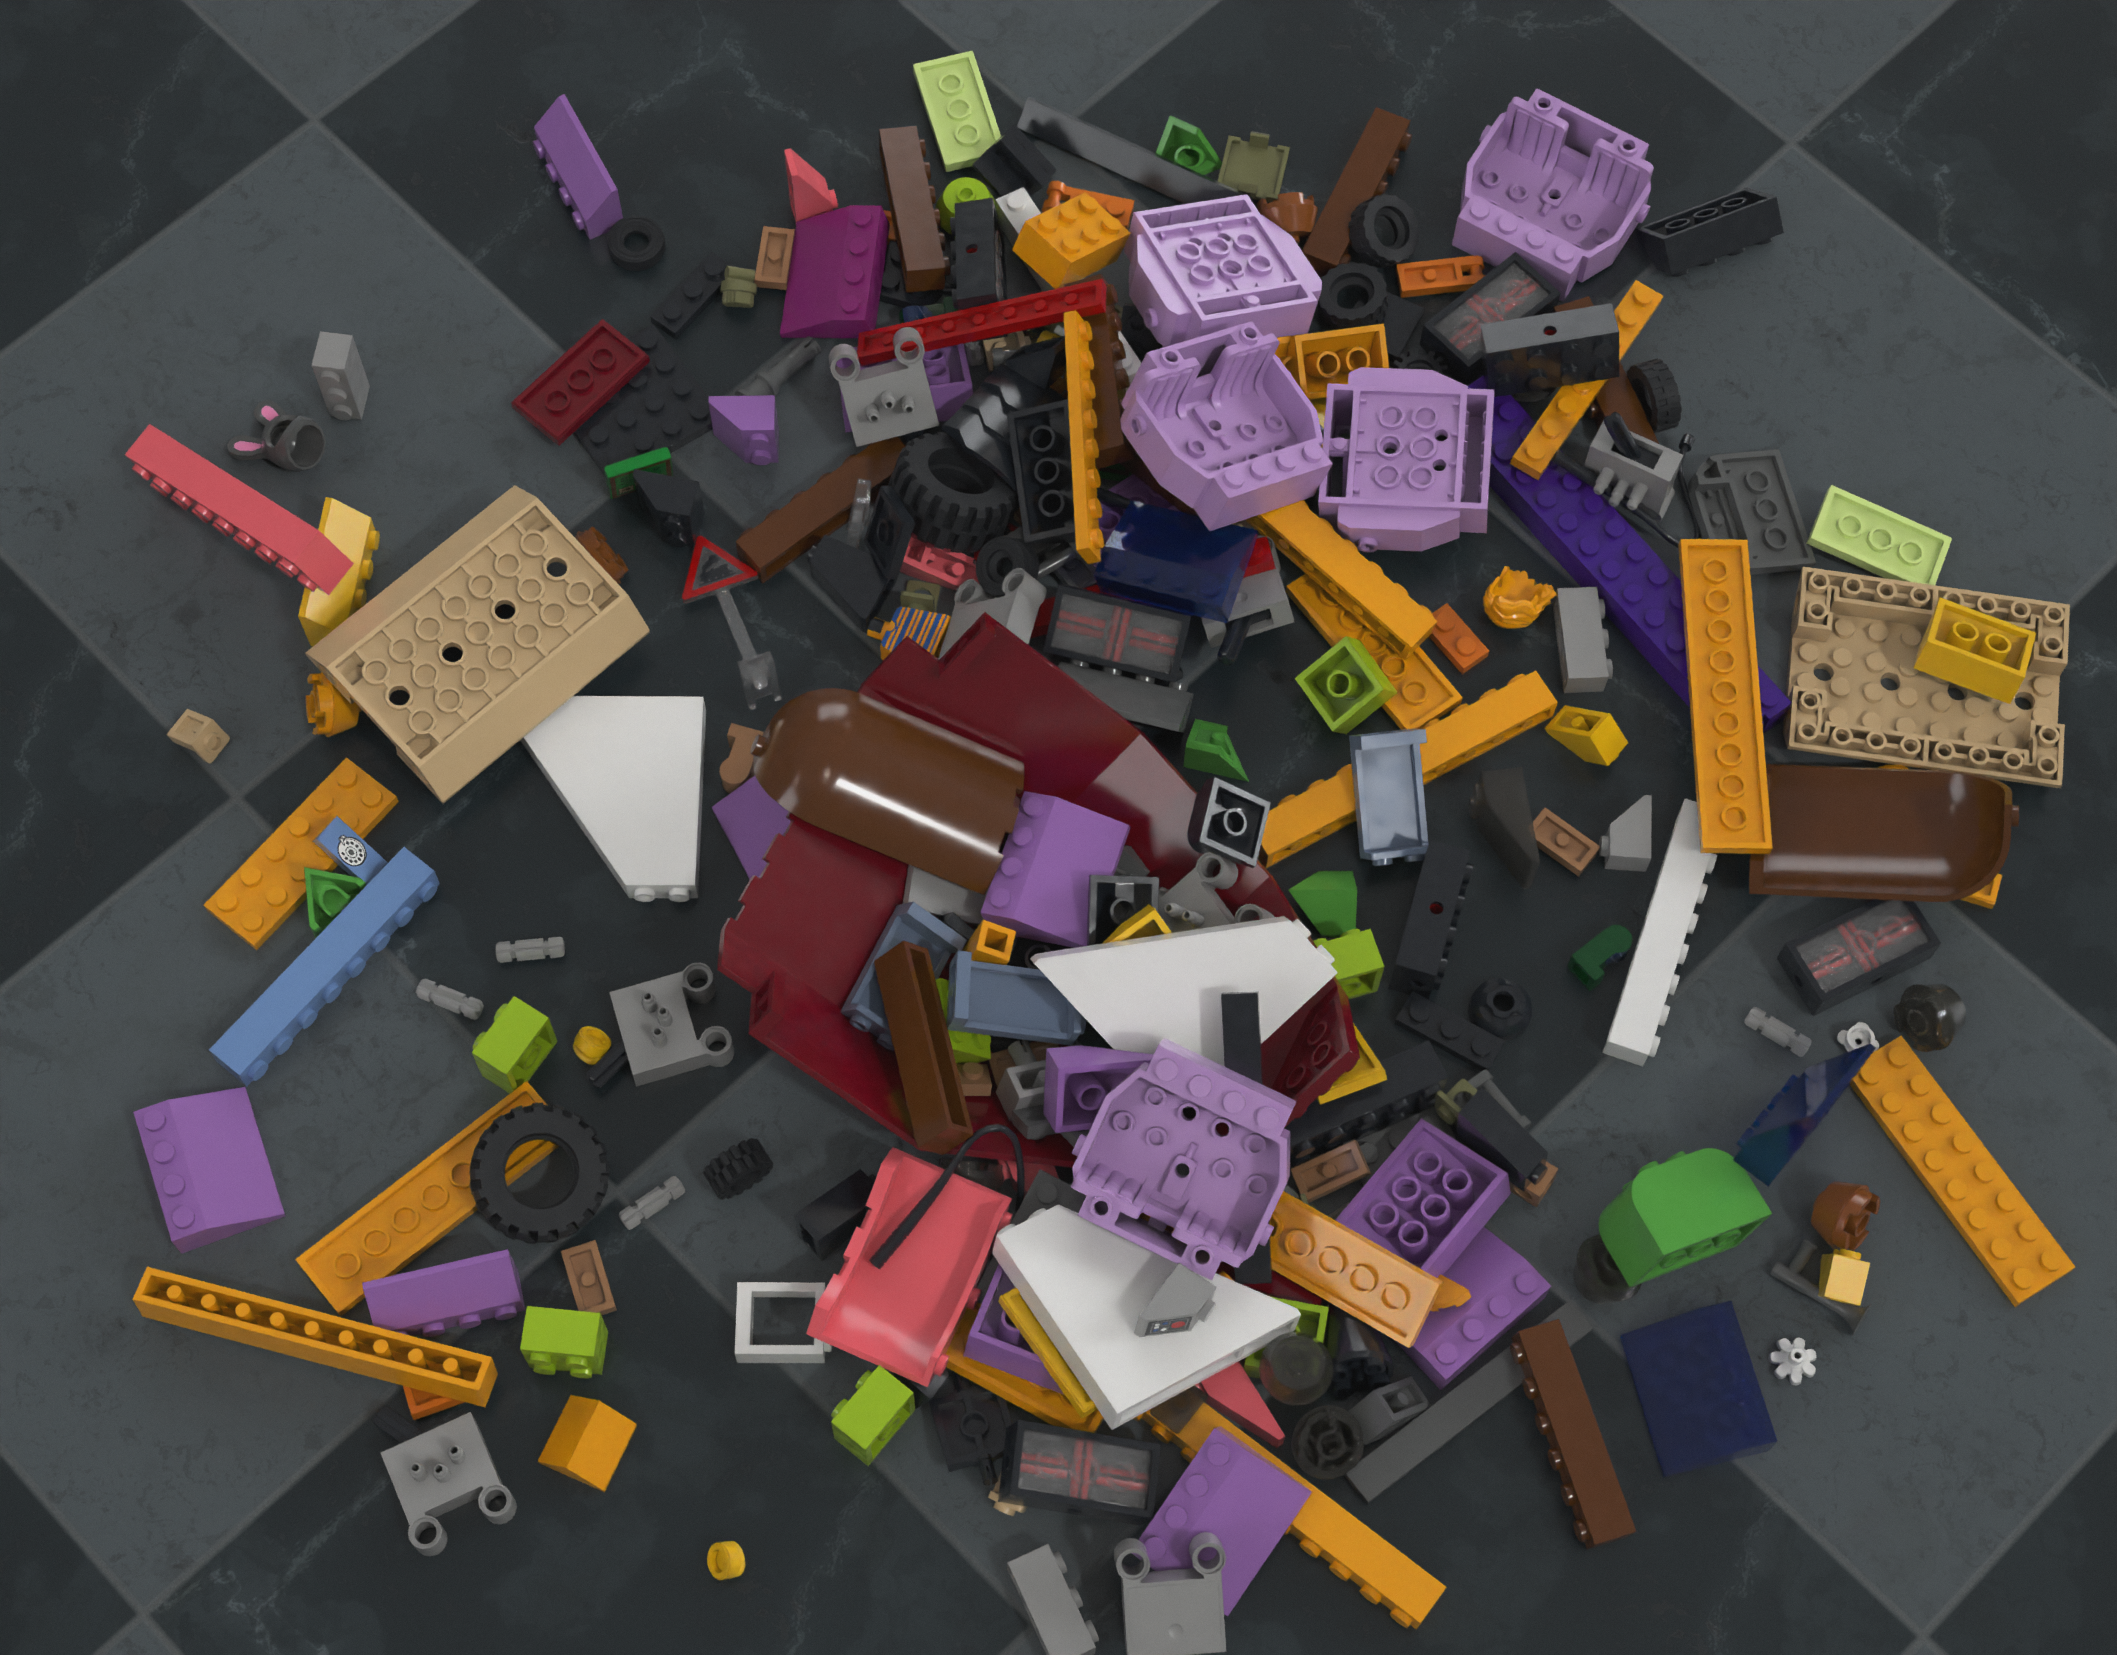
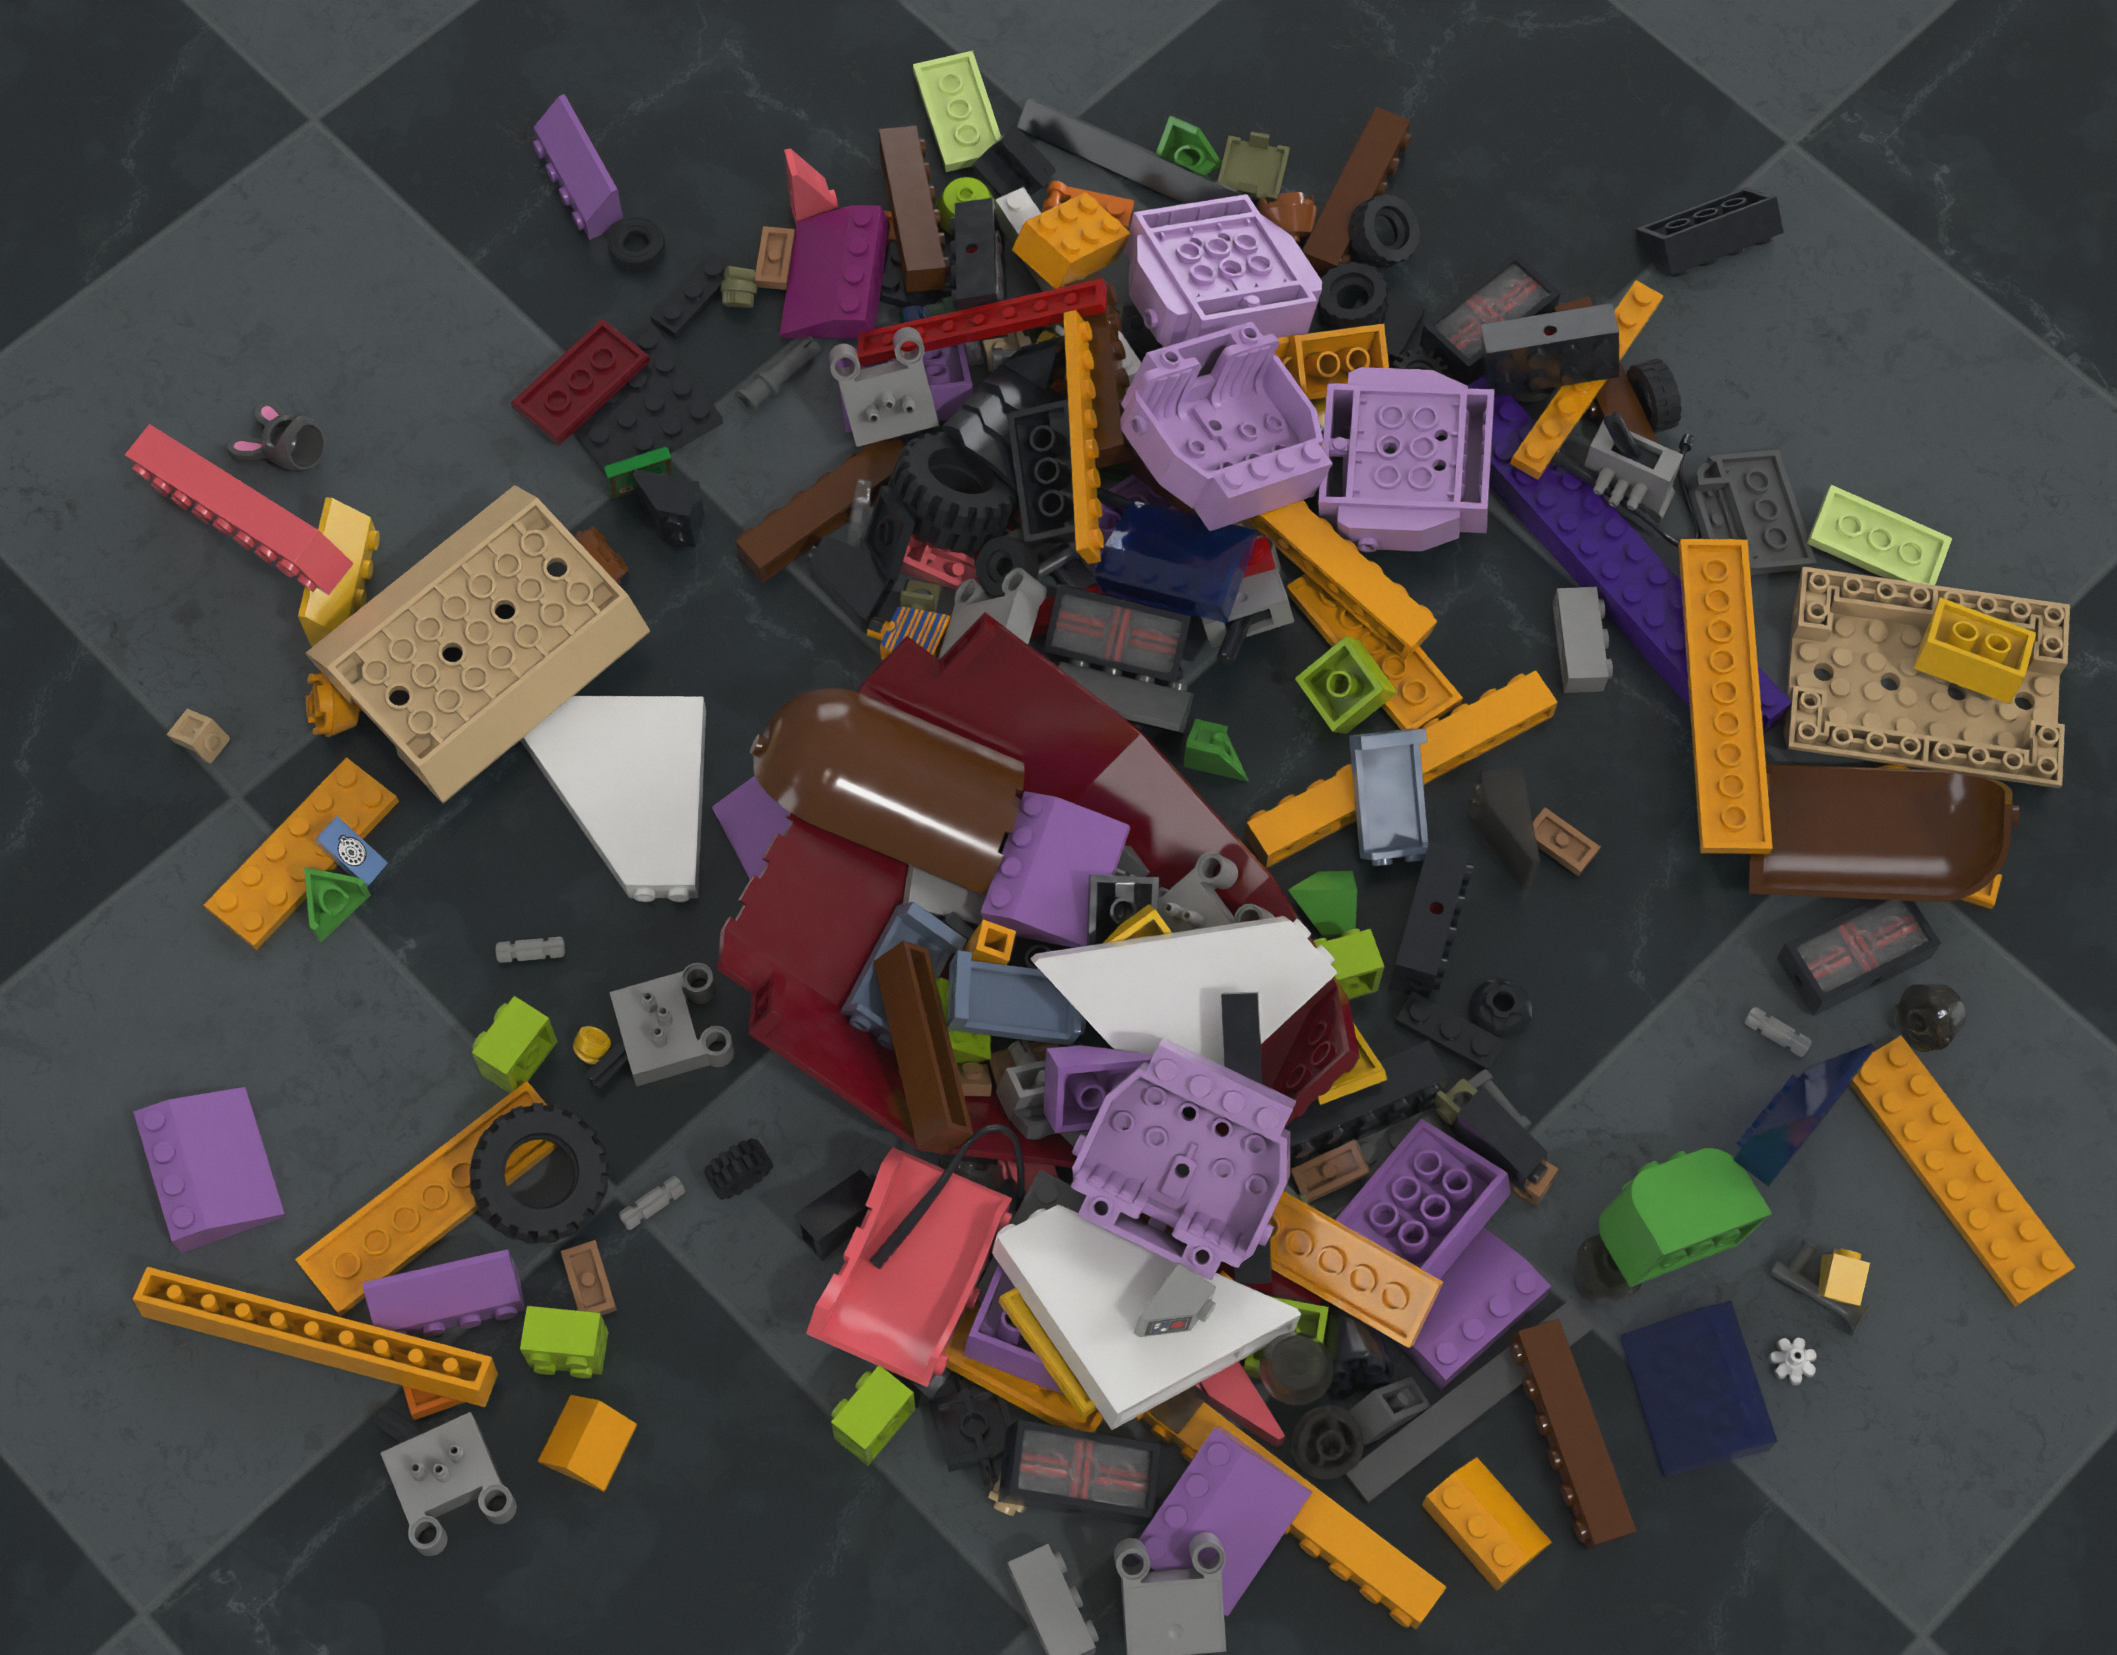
(325, 967): medium blue brick -> none
(340, 375): light grey brick -> none
(449, 999): light grey axle -> none
(715, 573): clear piece -> none
(726, 1560): yellow tile -> none
(739, 765): medium nougat leg -> none
(747, 426): medium lavender slope -> none
(747, 1352): white window -> none
(1228, 822): black slope -> none
(1438, 275): orange plate -> none
(1450, 1294): light orange tile -> none
(1457, 640): orange plate -> none
(1485, 1523): none -> light orange slope
(1515, 600): light orange hair -> none
(1560, 153): lavender piece -> none
(1588, 734): yellow slope -> none
(1606, 948): dark green leg -> none
(1629, 838): light grey slope -> none
(1661, 942): white brick -> none
(1843, 1214): dark orange cone -> none
(1859, 1031): white plate -> none

